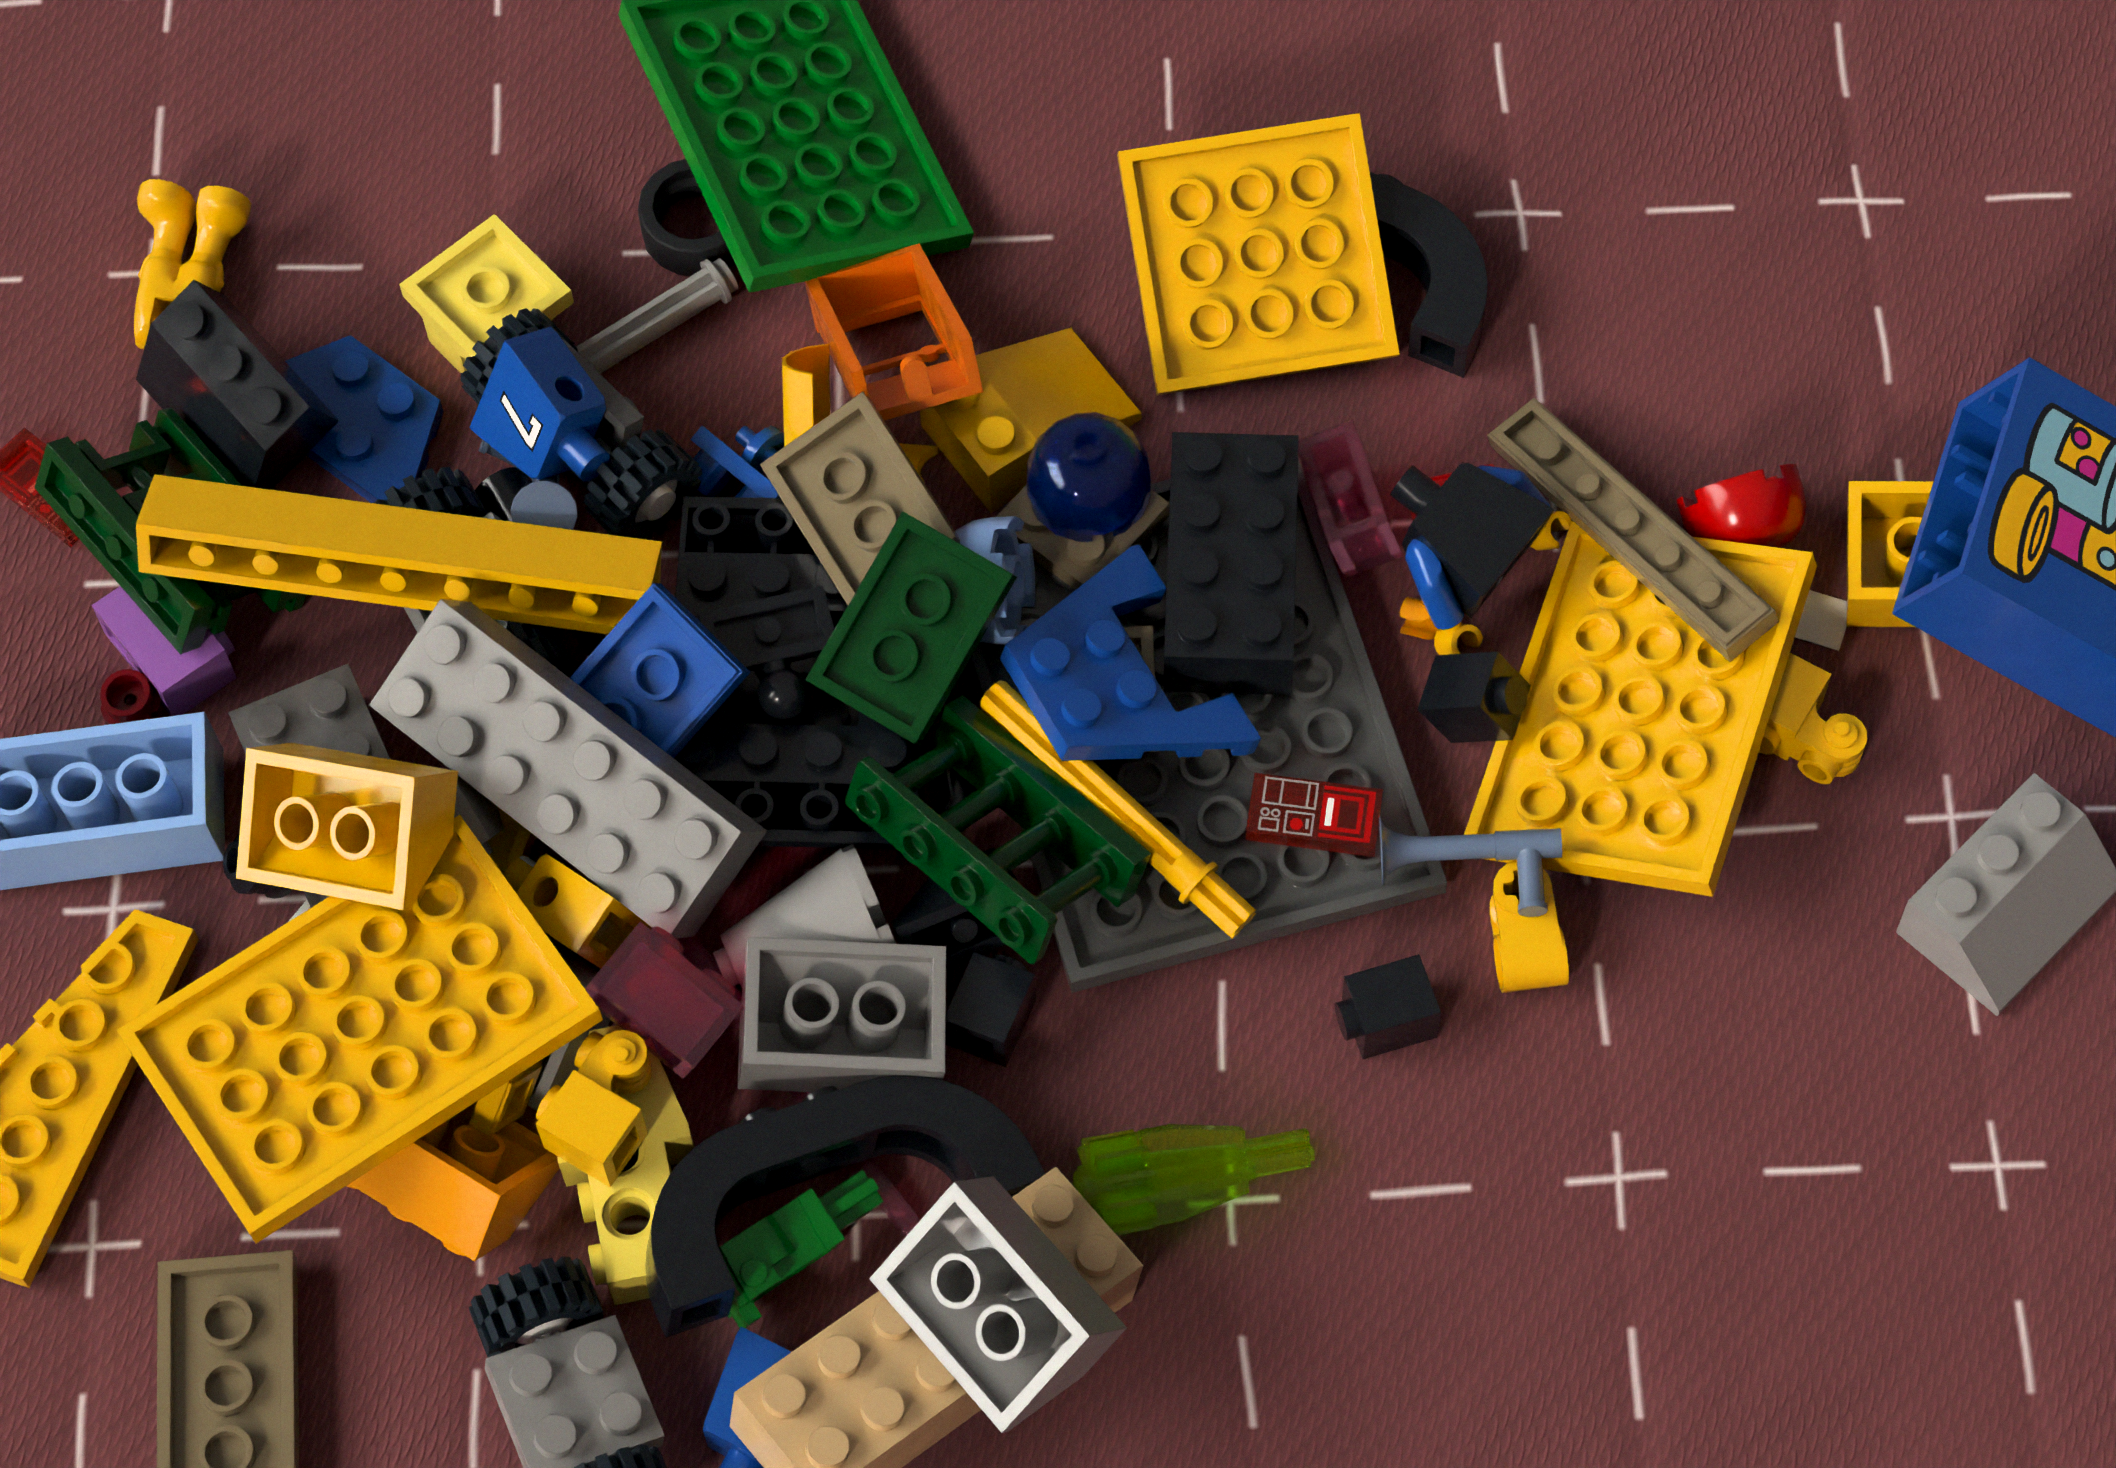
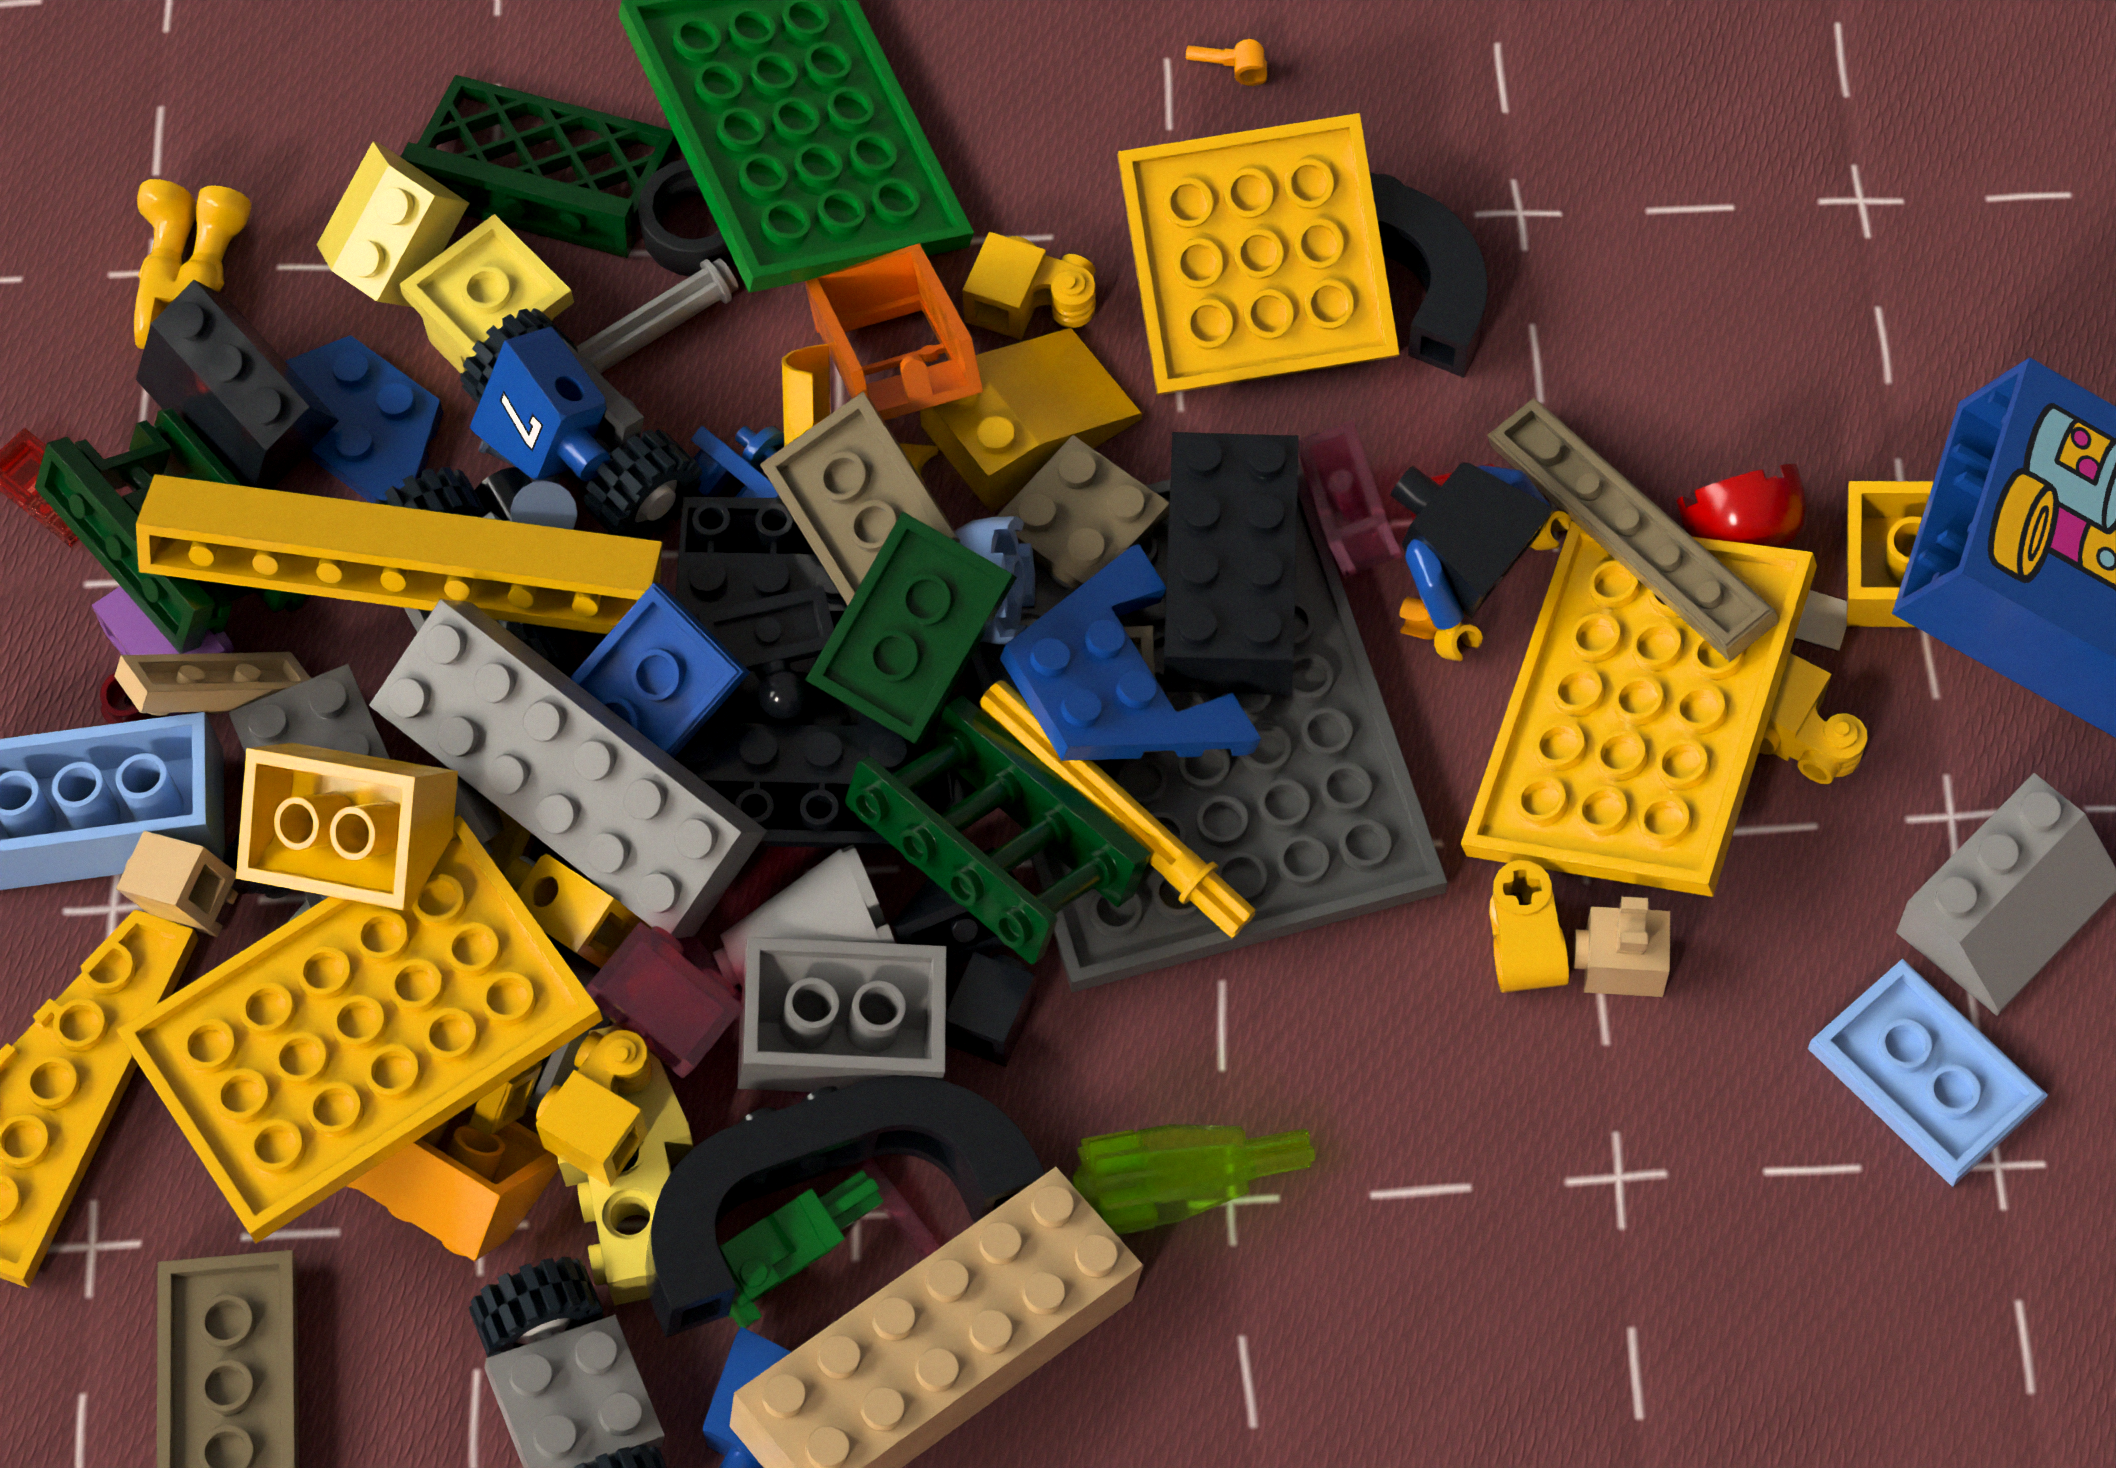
(178, 882): none -> tan brick
(206, 680): none -> tan plate
(388, 225): none -> light yellow slope
(522, 194): none -> dark green fence
(996, 1301): light grey slope -> none
(1017, 277): none -> yellow brick
(1088, 477): clear blue cylinder -> none
(1246, 57): none -> light orange hand
(1314, 814): clear red tile -> none
(1388, 1007): black brick -> none
(1474, 697): black brick -> none
(1521, 845): sand blue piece -> none
(1624, 949): none -> tan brick
(1927, 1072): none -> light blue tile

